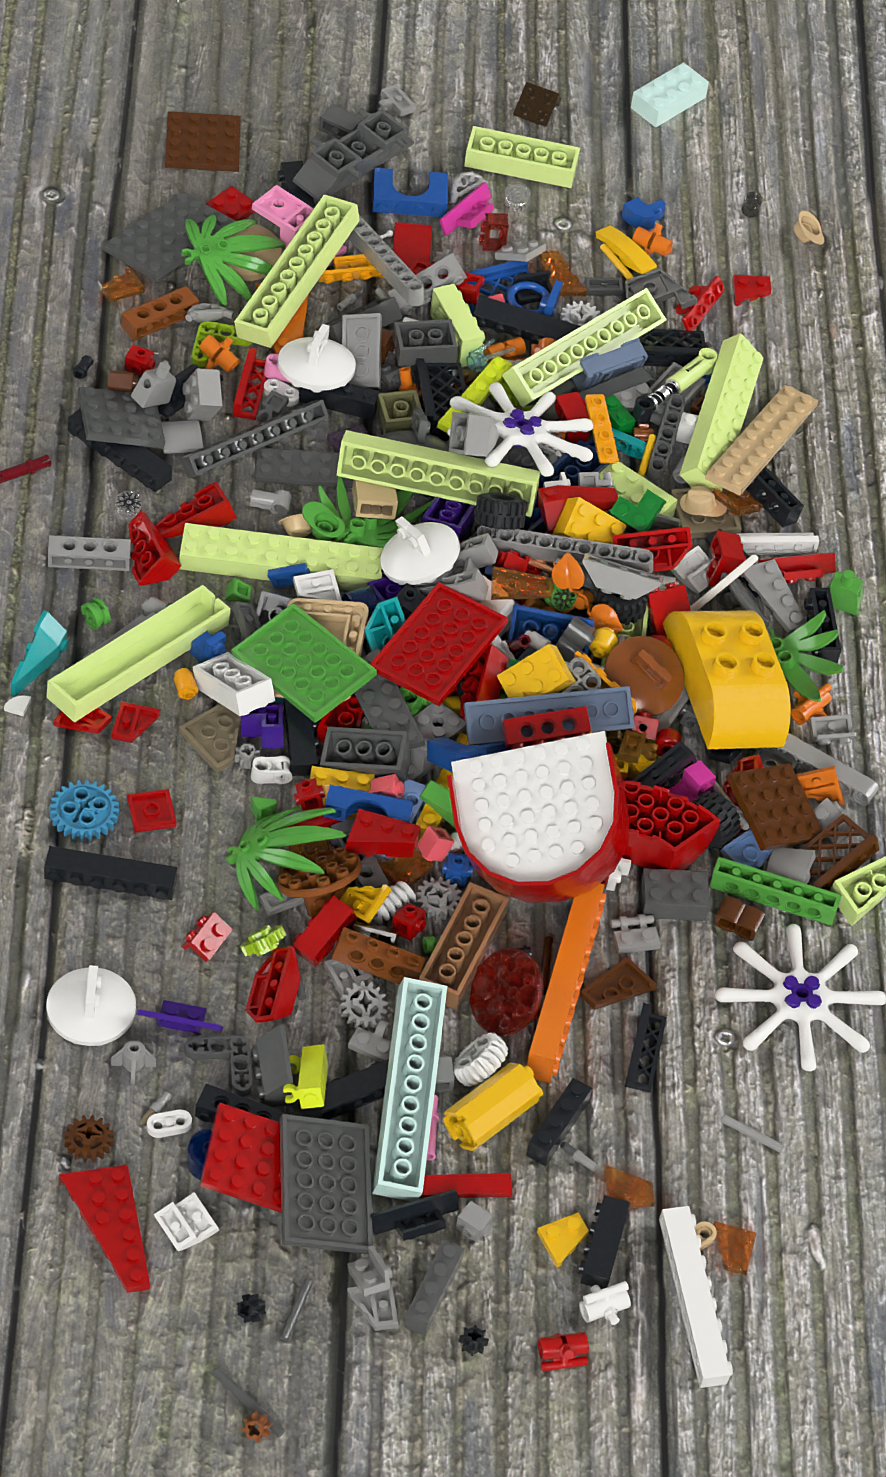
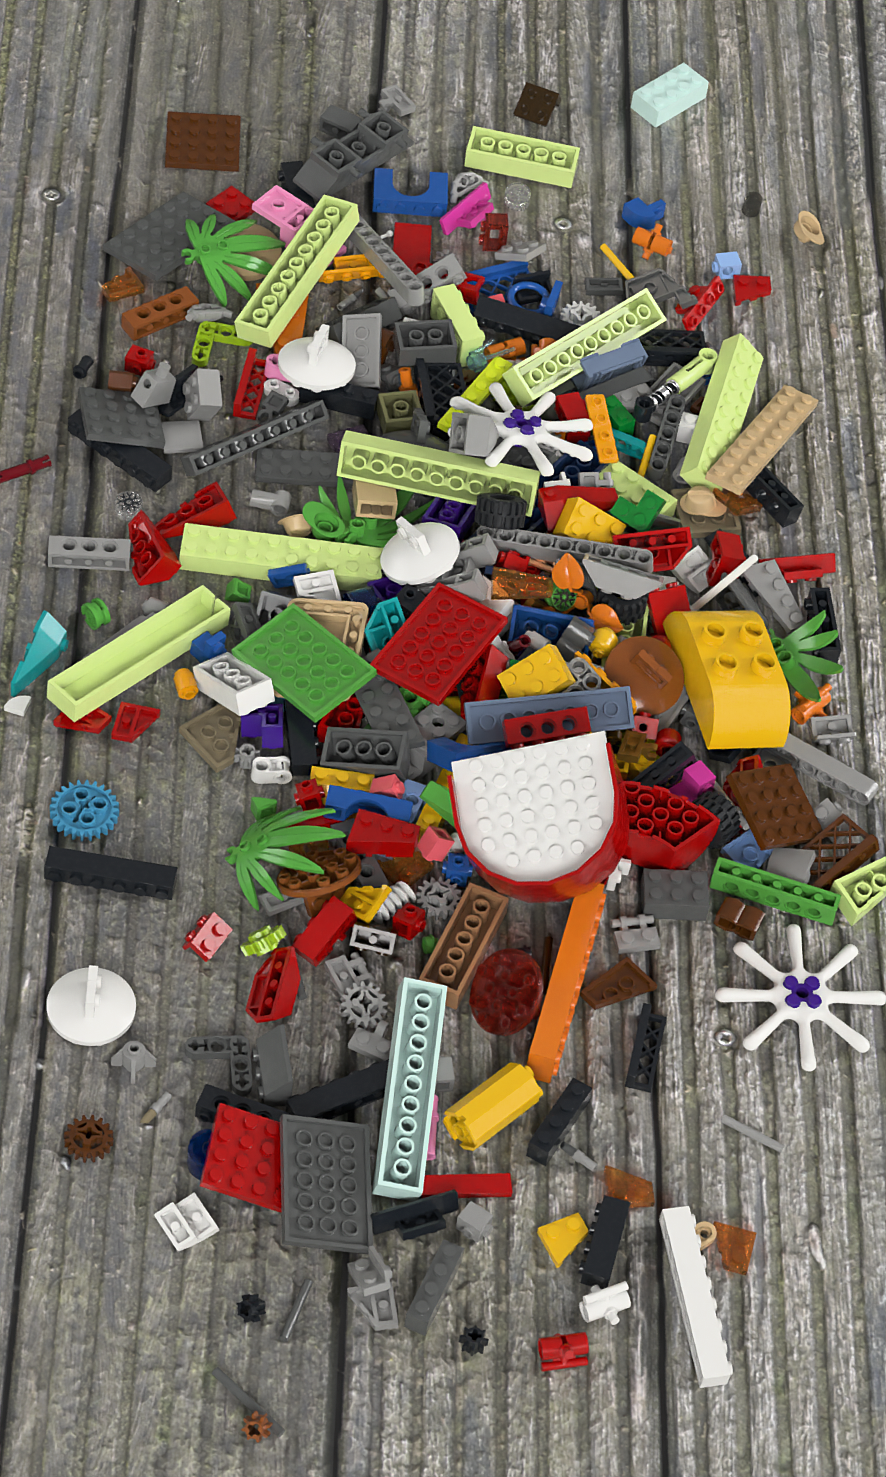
(111, 1215): red wing -> none
(151, 810): red plate -> none
(168, 1123): white plate -> none
(181, 1017): dark purple plate -> none
(219, 353): orange pin -> none
(312, 1077): neon yellow brick -> none
(377, 957): dark orange brick -> none
(480, 1059): white gear -> none
(560, 271): clear orange wing -> none
(628, 251): yellow slope -> none
(642, 431): dark orange gear -> none
(726, 265): none -> light blue brick
(779, 543): white fence -> none
(822, 784): orange wing -> none
(846, 591): bright green torso -> none

